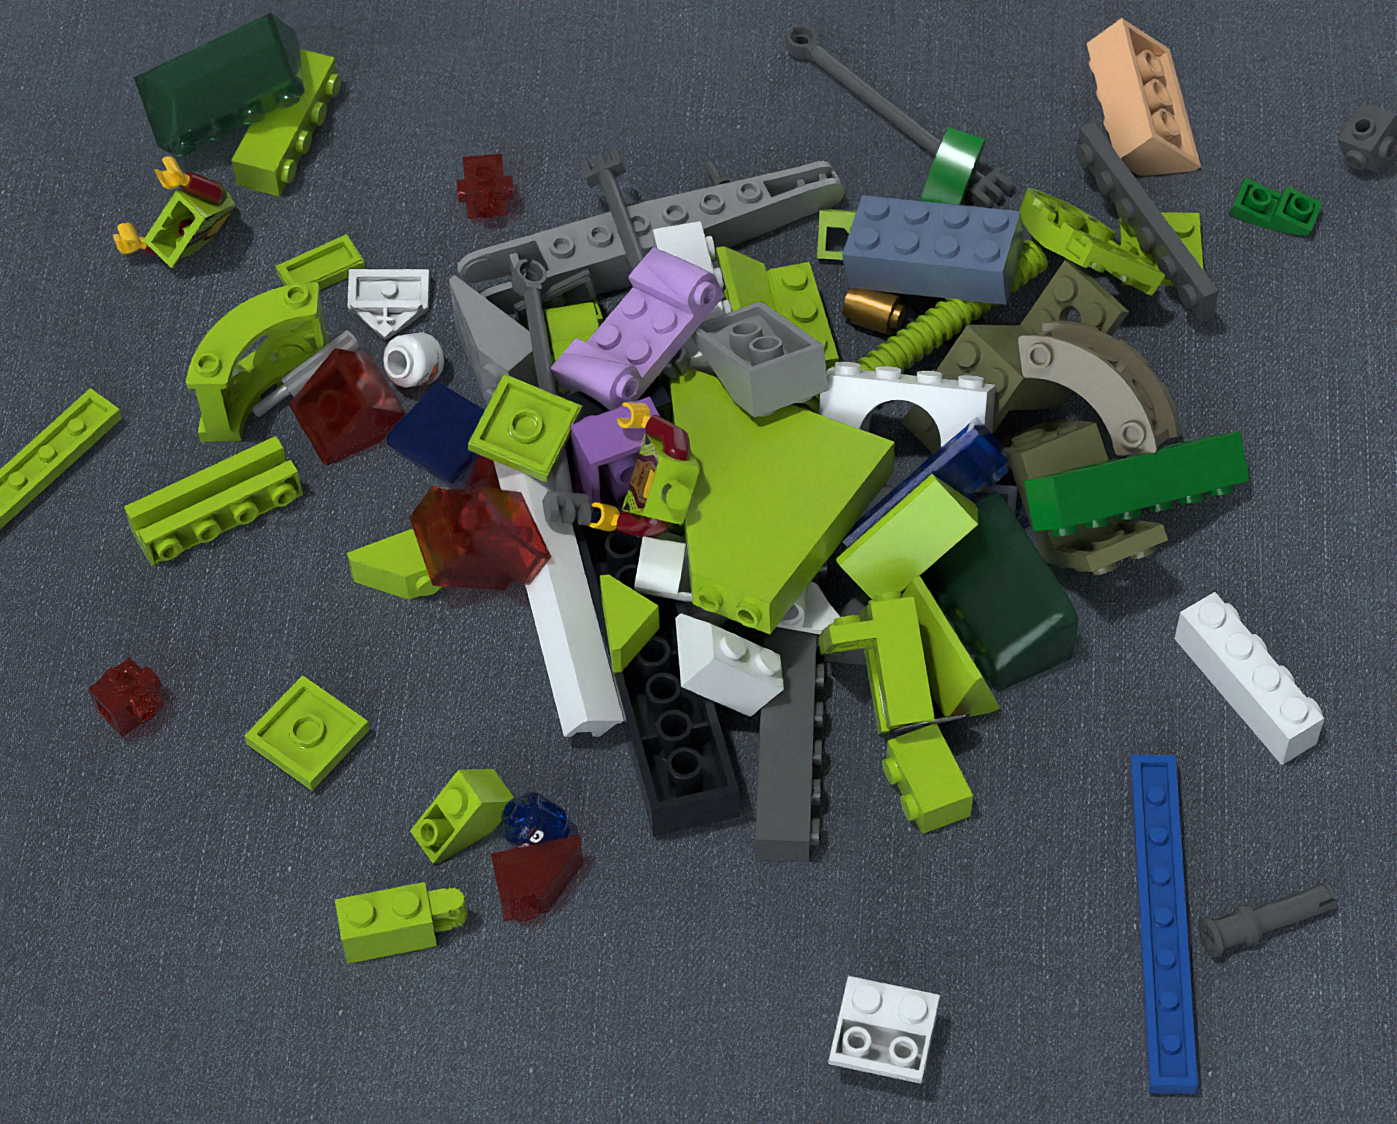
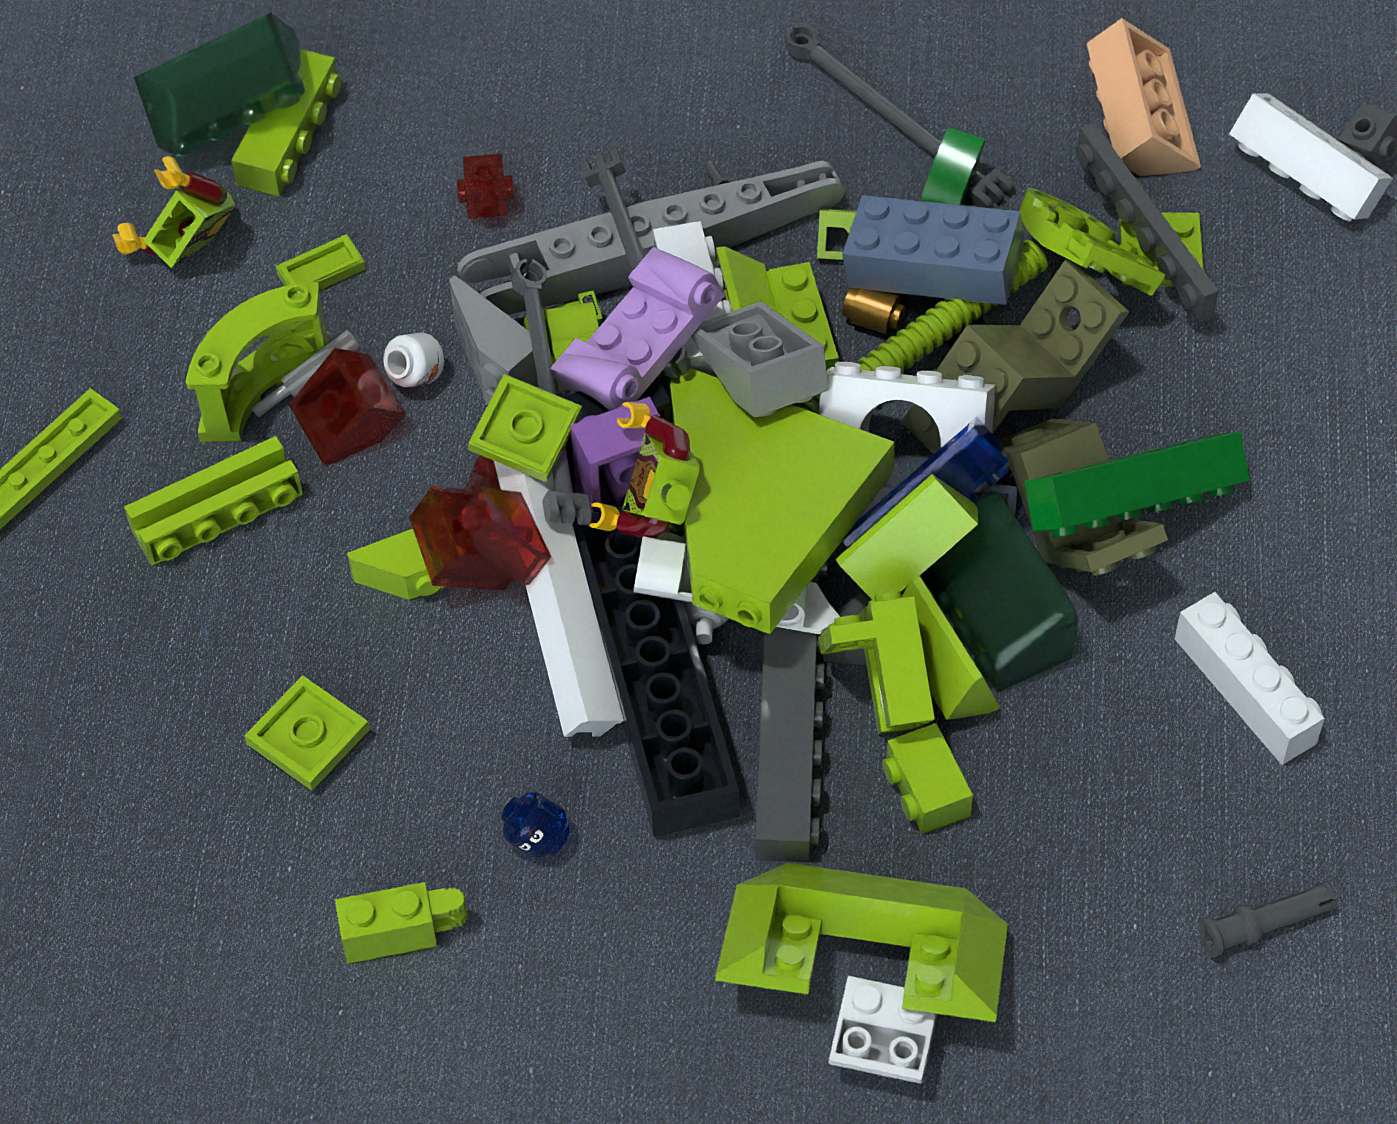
(127, 696): clear red brick -> none
(388, 298): white slope -> none
(438, 432): clear blue tile -> none
(462, 813): lime slope -> none
(535, 876): clear red slope -> none
(571, 291): dark grey slope -> none
(628, 620): lime slope -> none
(726, 666): white slope -> none
(941, 720): sticker -> none
(950, 932): none -> lime slope
(1109, 378): dark tan fence -> none
(1163, 925): blue plate -> none
(1284, 212): green slope -> none
(1310, 156): none -> white brick

